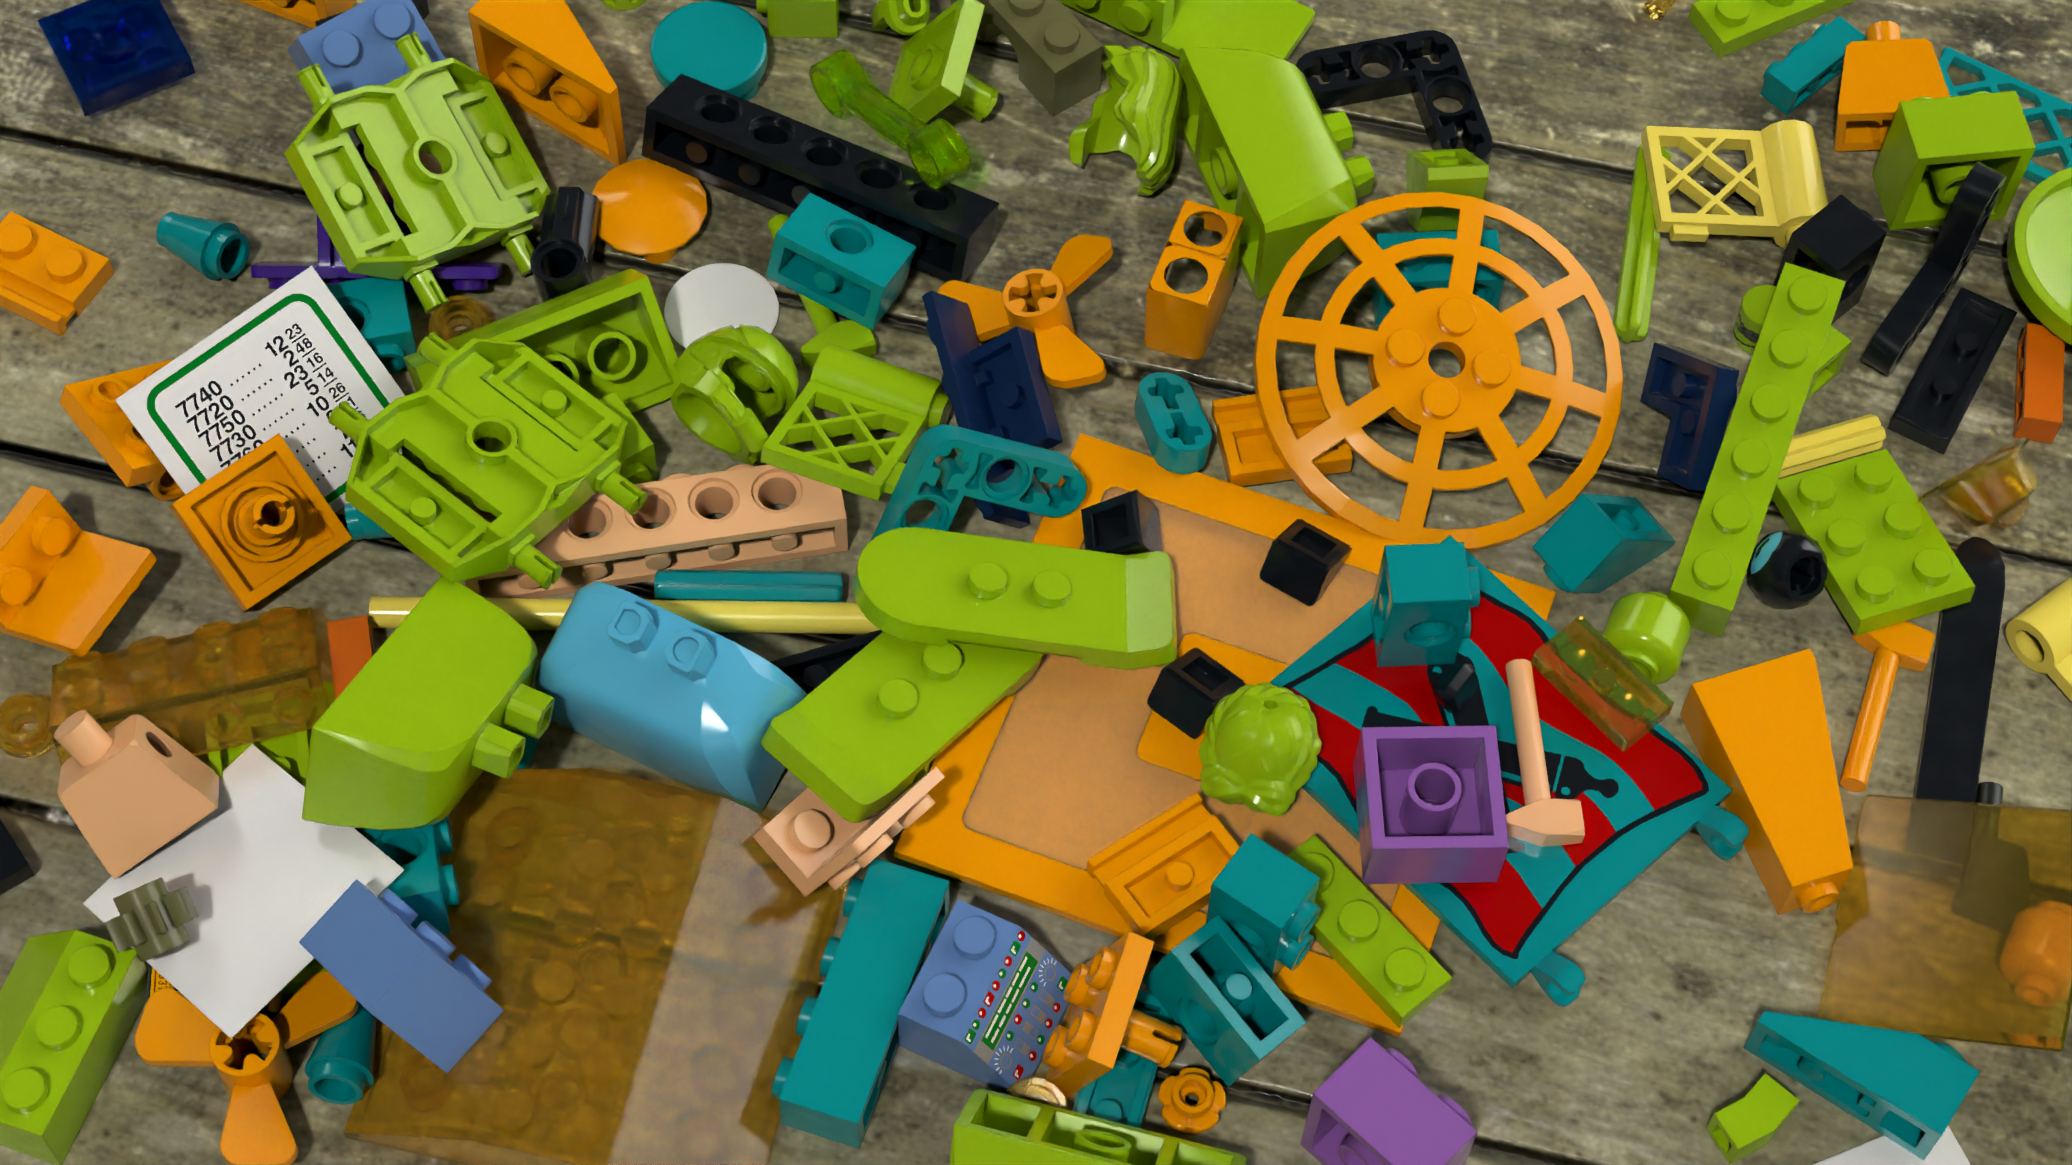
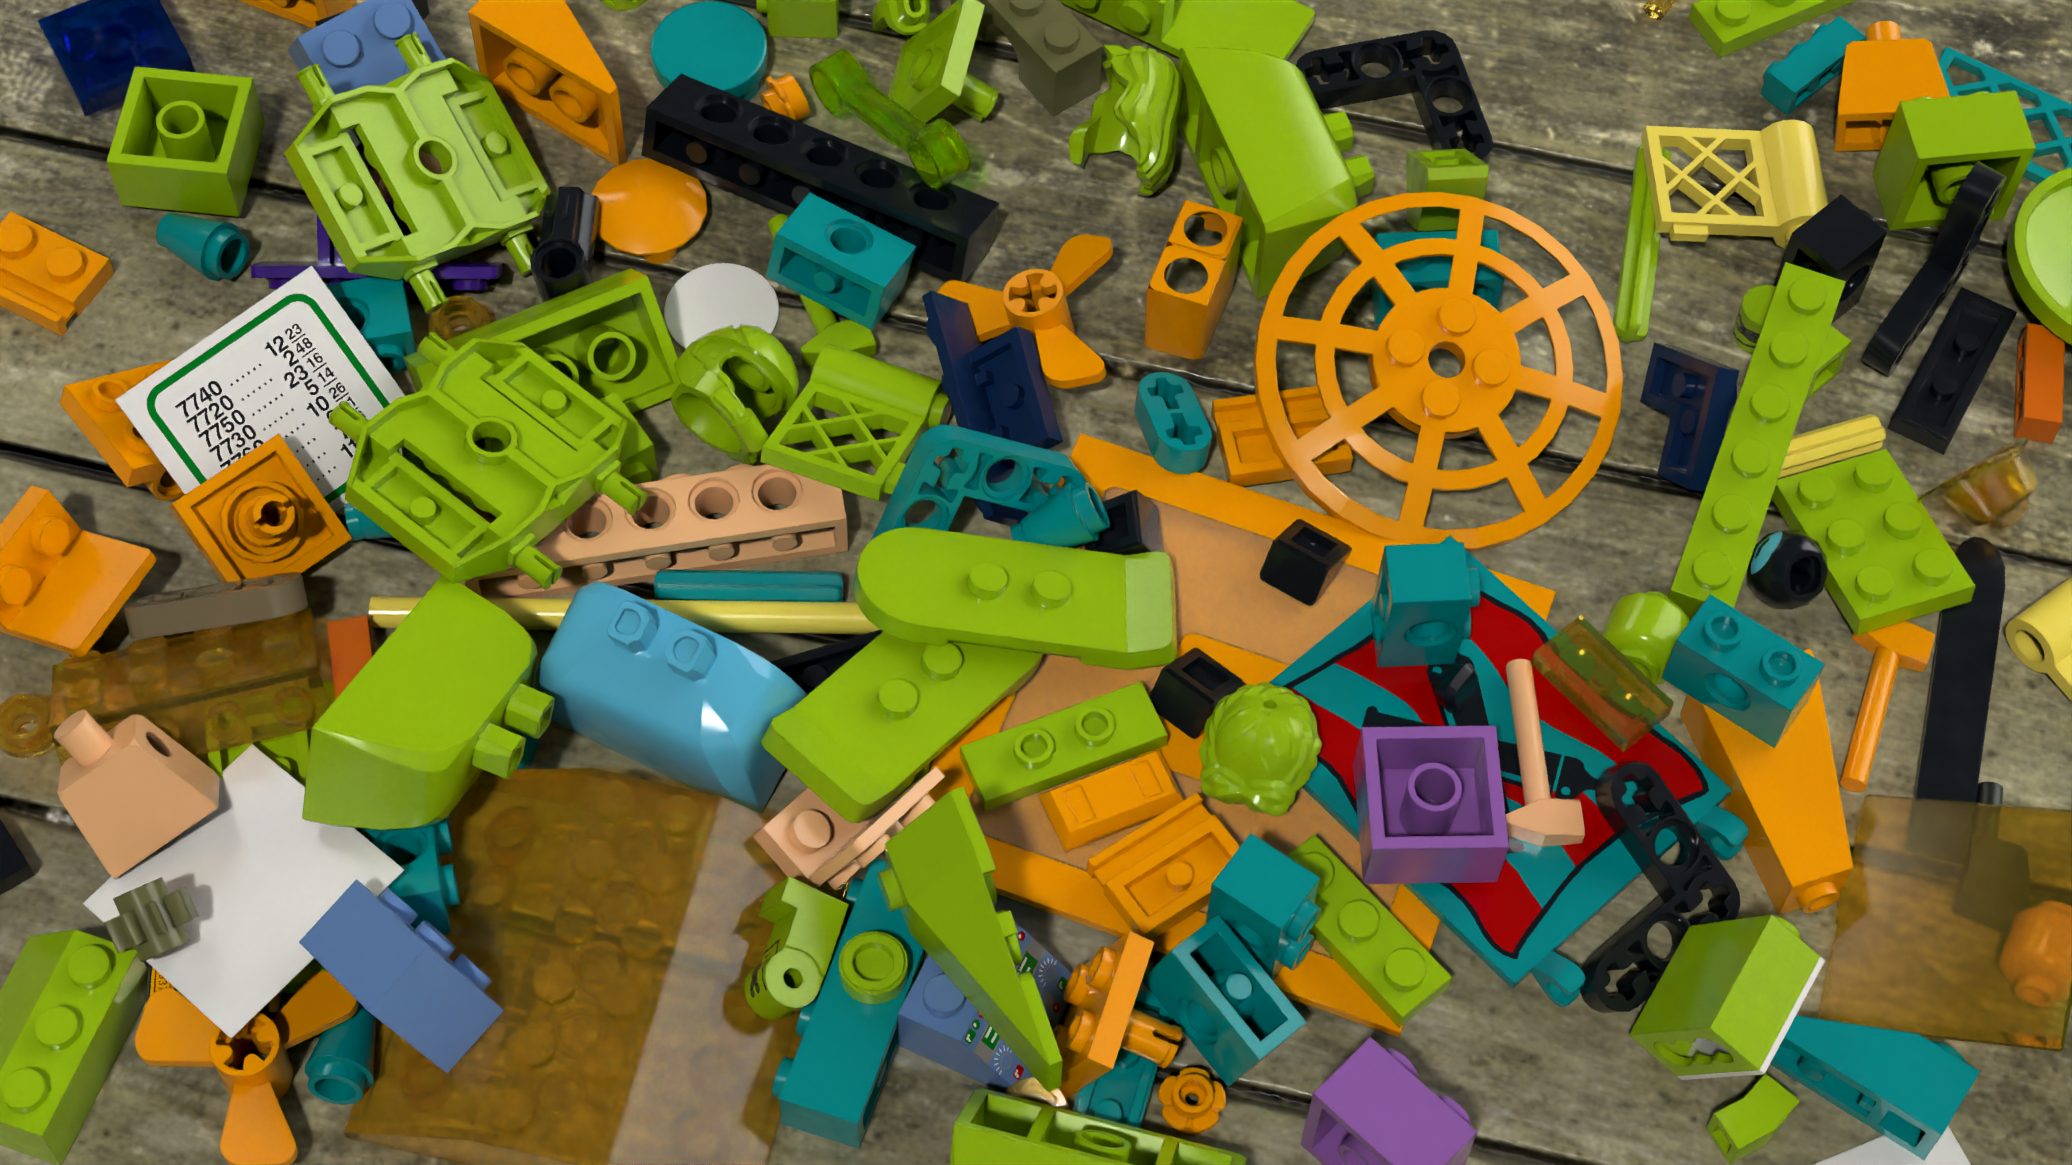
(186, 141): none -> lime brick
(215, 605): none -> dark tan beam
(785, 97): none -> light orange plate
(797, 950): none -> lime leg
(873, 967): none -> lime tile
(946, 895): none -> lime wedge
(1063, 746): none -> lime plate
(1065, 519): none -> teal cone
(1111, 800): none -> light orange tile
(1600, 542): teal slope -> none
(1676, 885): none -> black beam
(1727, 998): none -> lime piece
(1742, 670): none -> teal brick

